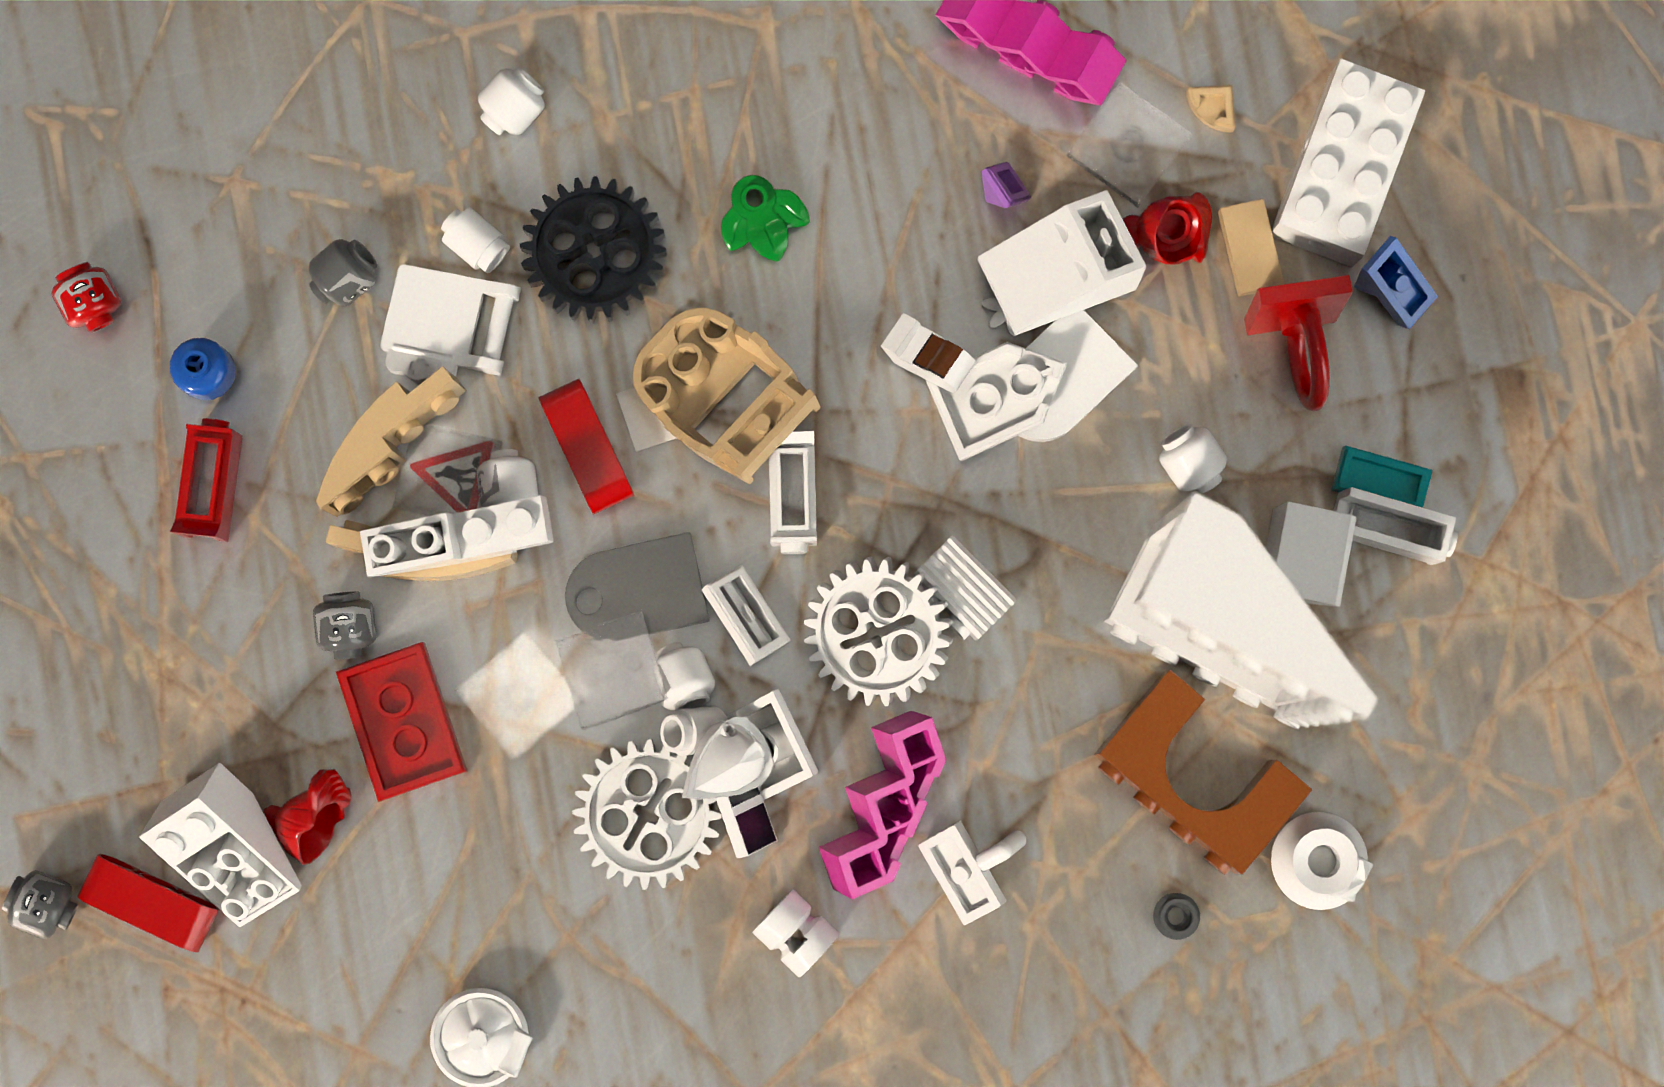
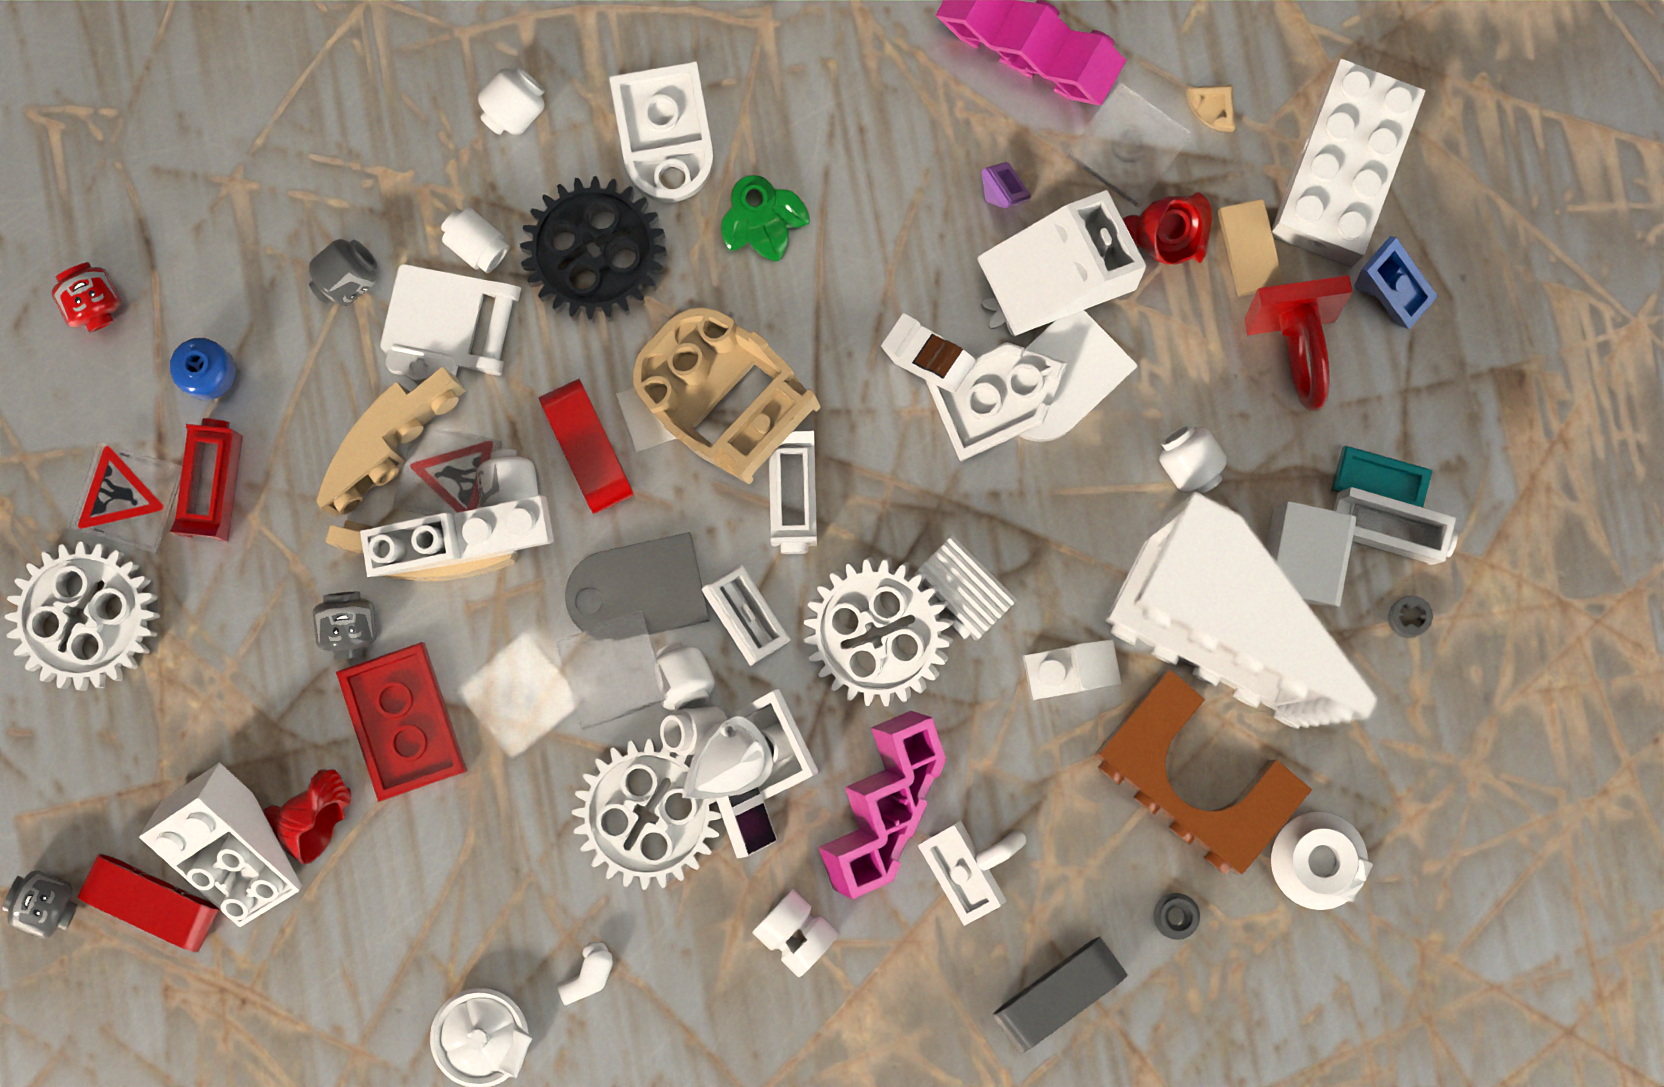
(48, 594): none -> white gear
(127, 497): none -> clear piece
(592, 974): none -> white arm
(663, 128): none -> white tile
(1059, 995): none -> dark grey beam
(1072, 669): none -> white slope
(1409, 603): none -> dark grey bush

